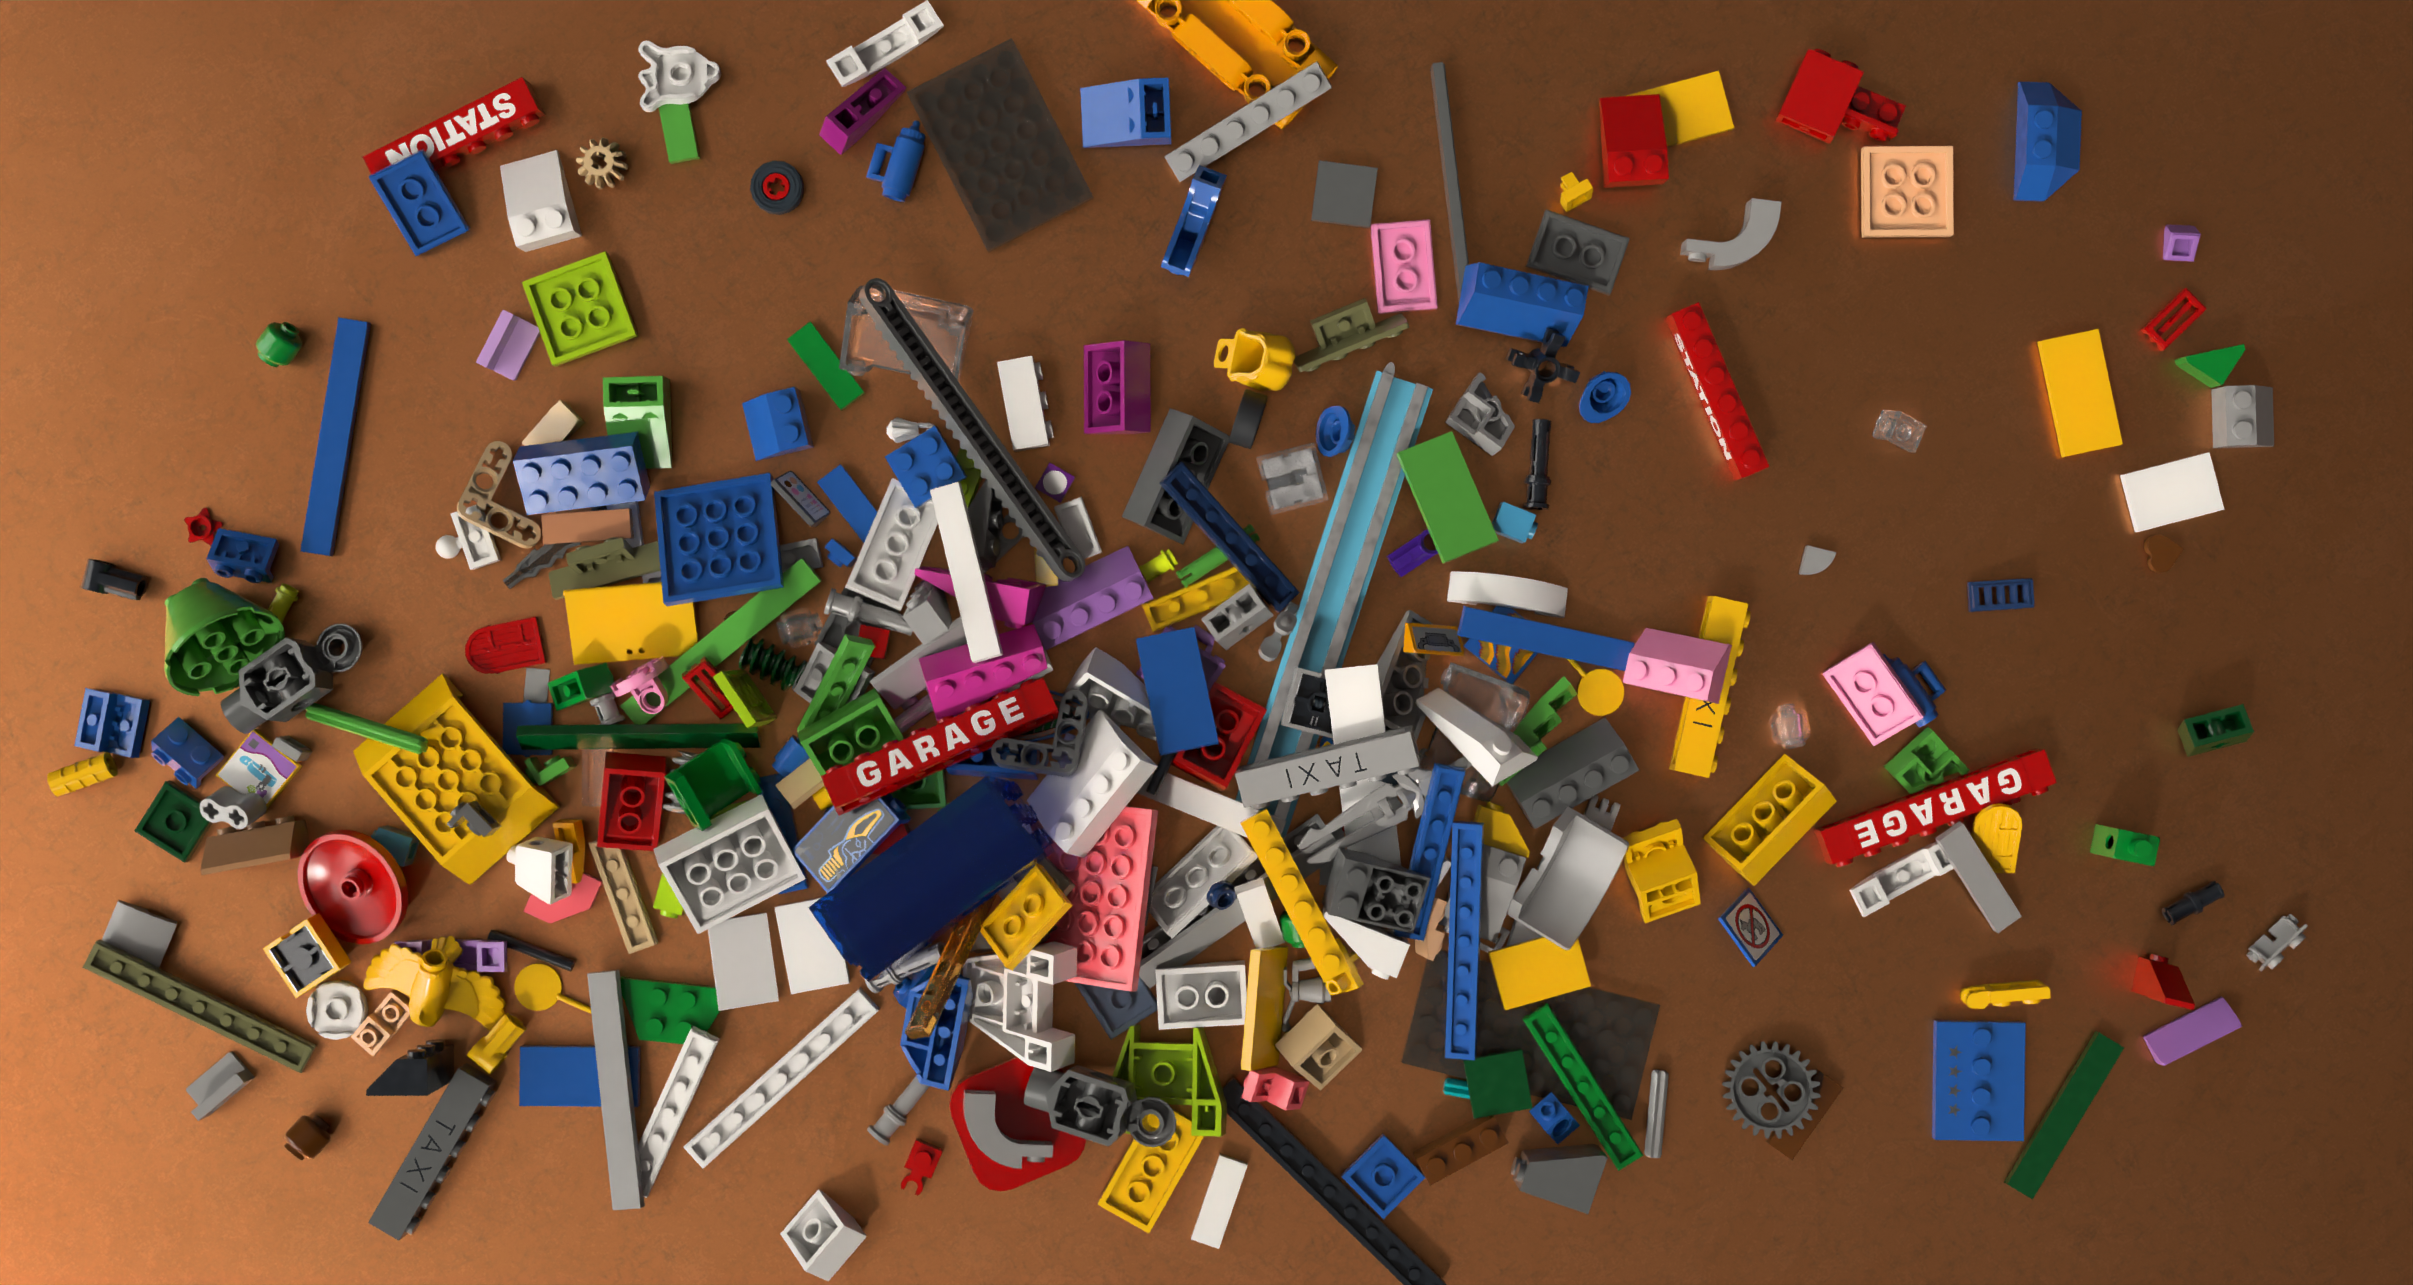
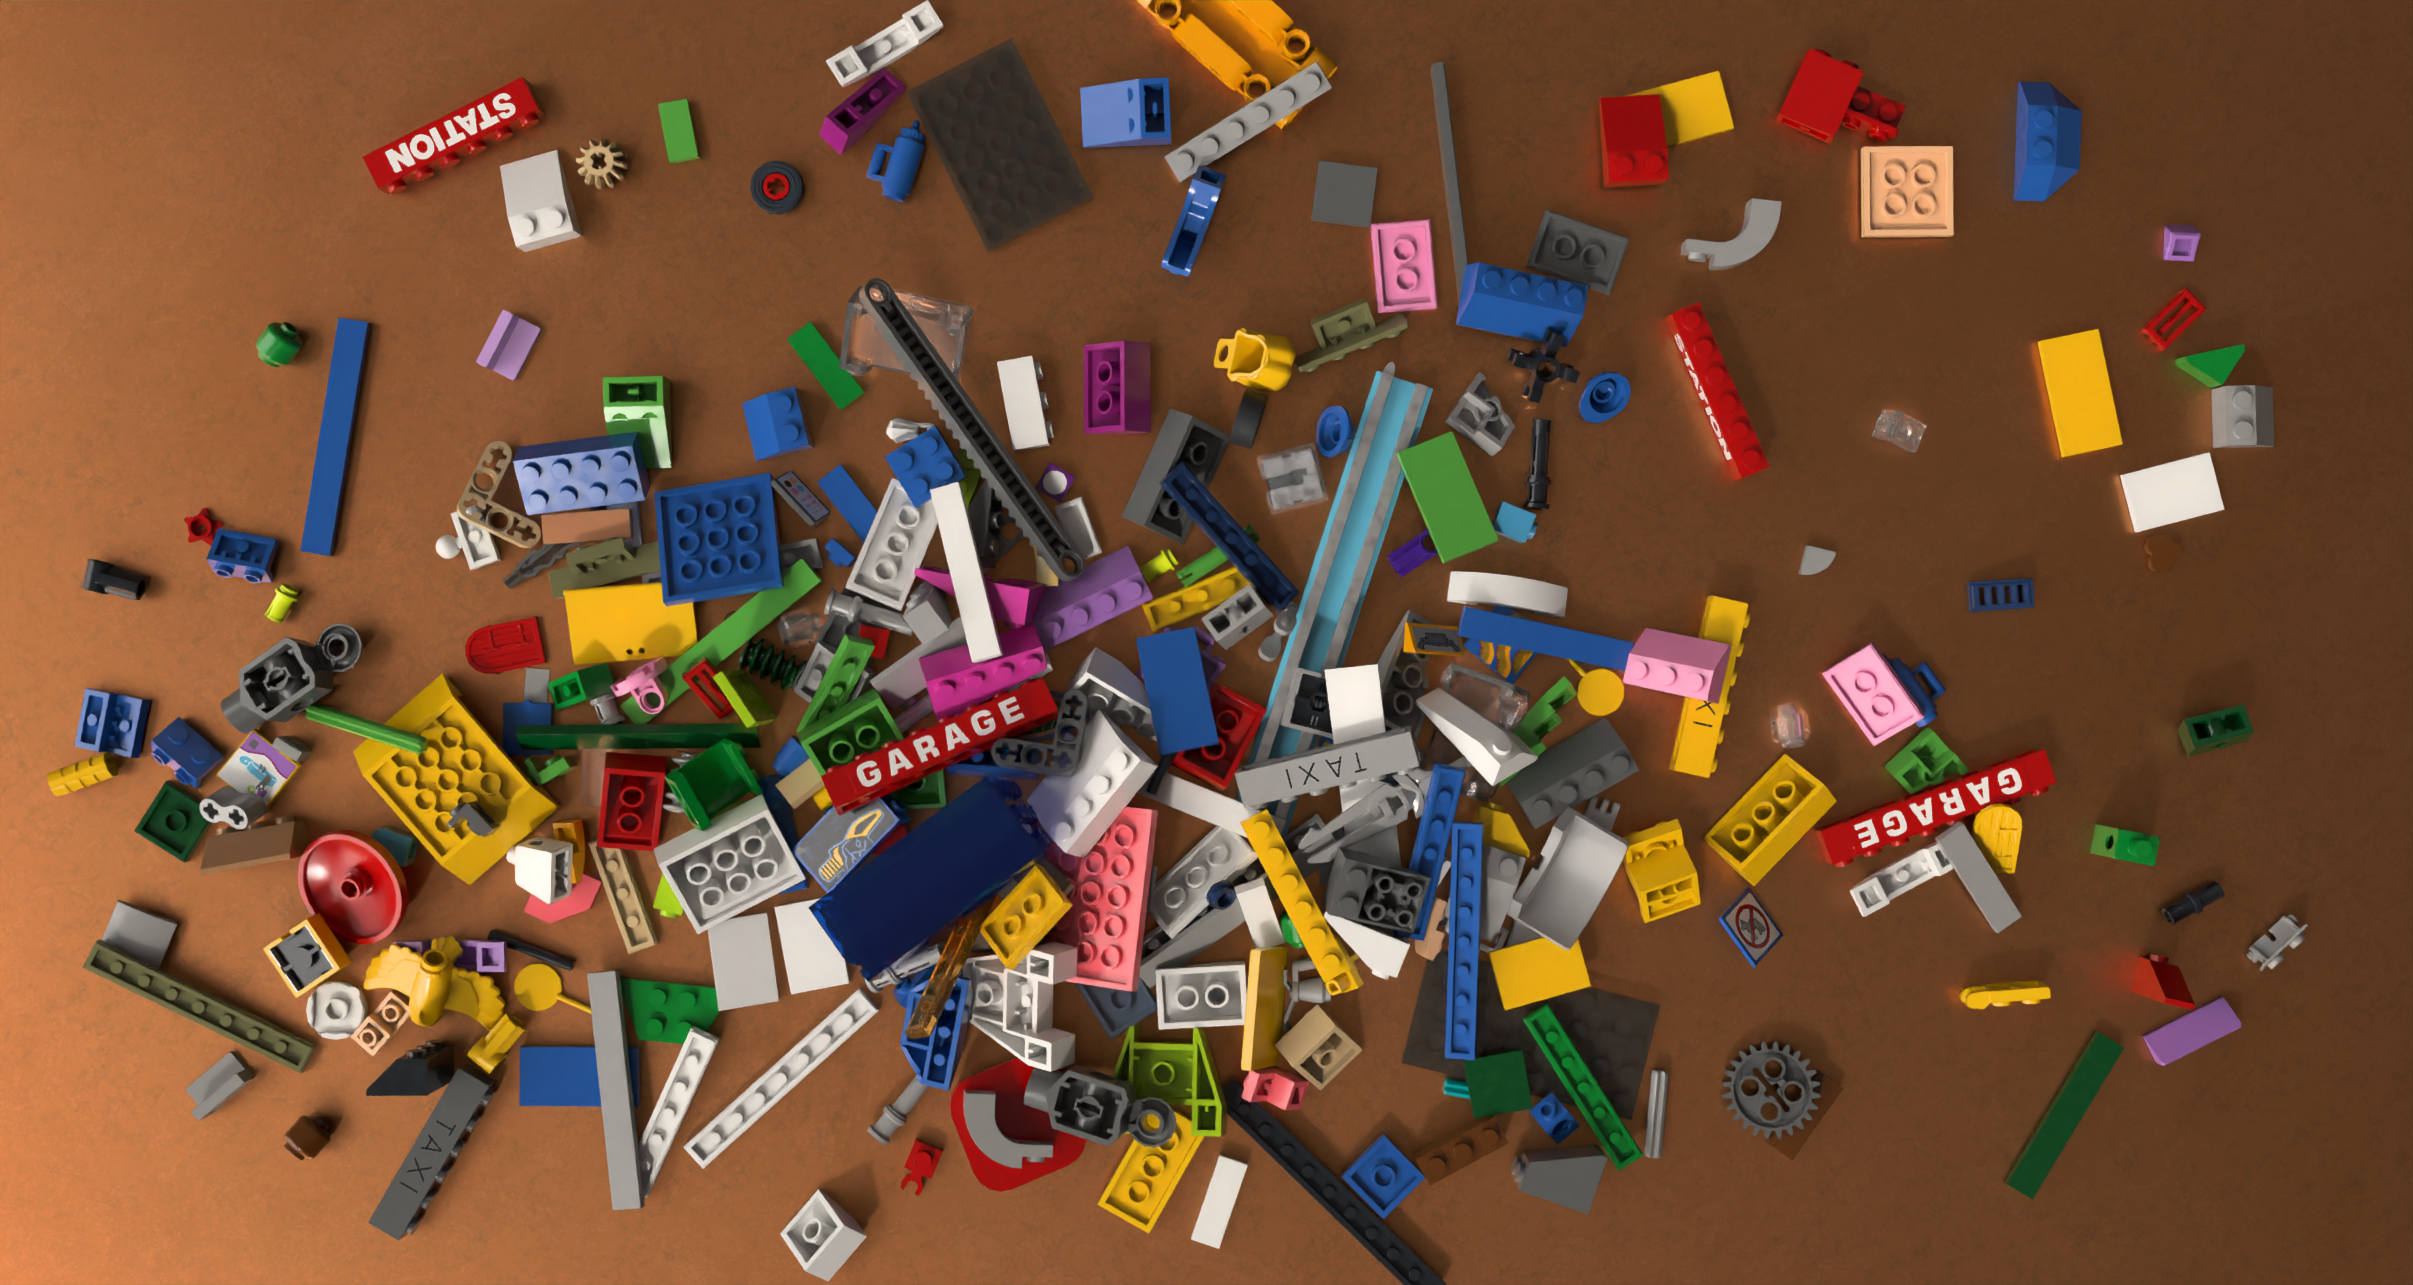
(213, 637): bright green cone -> none
(419, 202): blue tile -> none
(555, 426): tan slope -> none
(579, 309): lime plate -> none
(675, 75): white tile -> none
(1574, 192): yellow tile -> none
(1978, 1080): blue plate -> none

